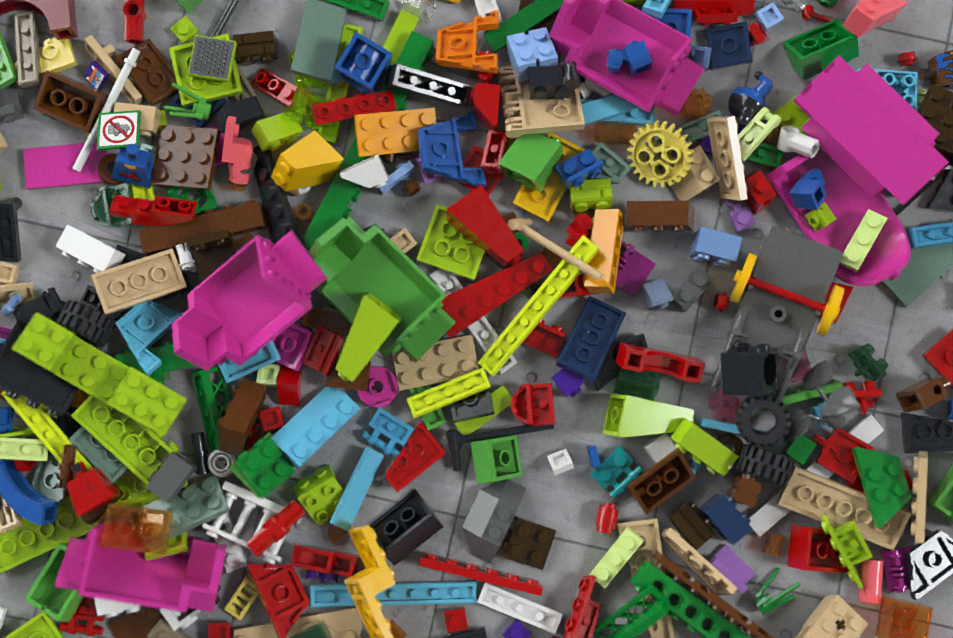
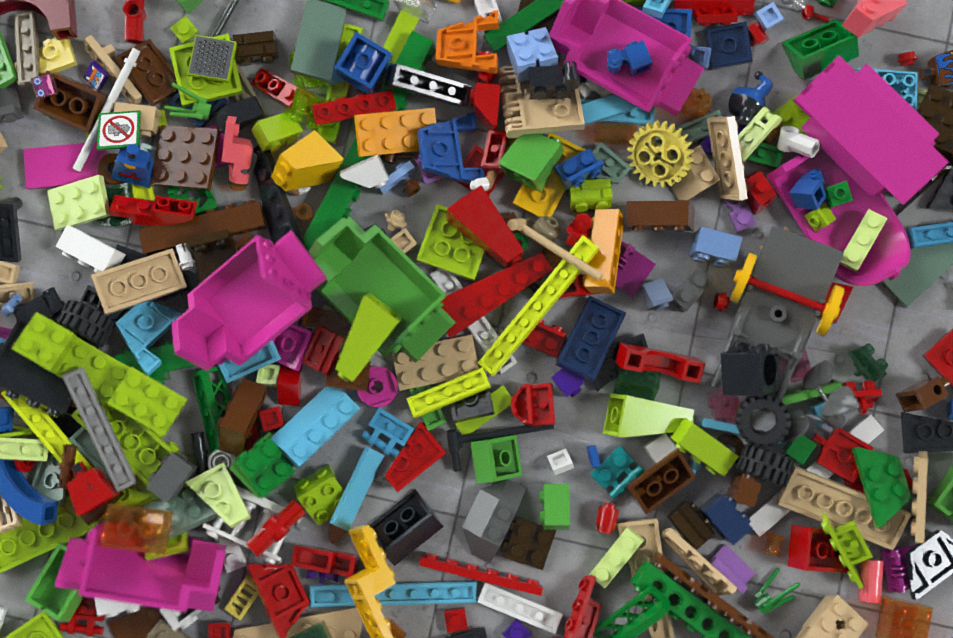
(44, 86): none -> tile
(79, 202): none -> yellowish green plate
(100, 429): none -> light grey tile
(221, 494): none -> yellowish green wing
(395, 219): none -> tan plant
(486, 182): none -> arm
(547, 227): none -> dark tan head
(555, 507): none -> bright green brick
(838, 195): none -> green brick

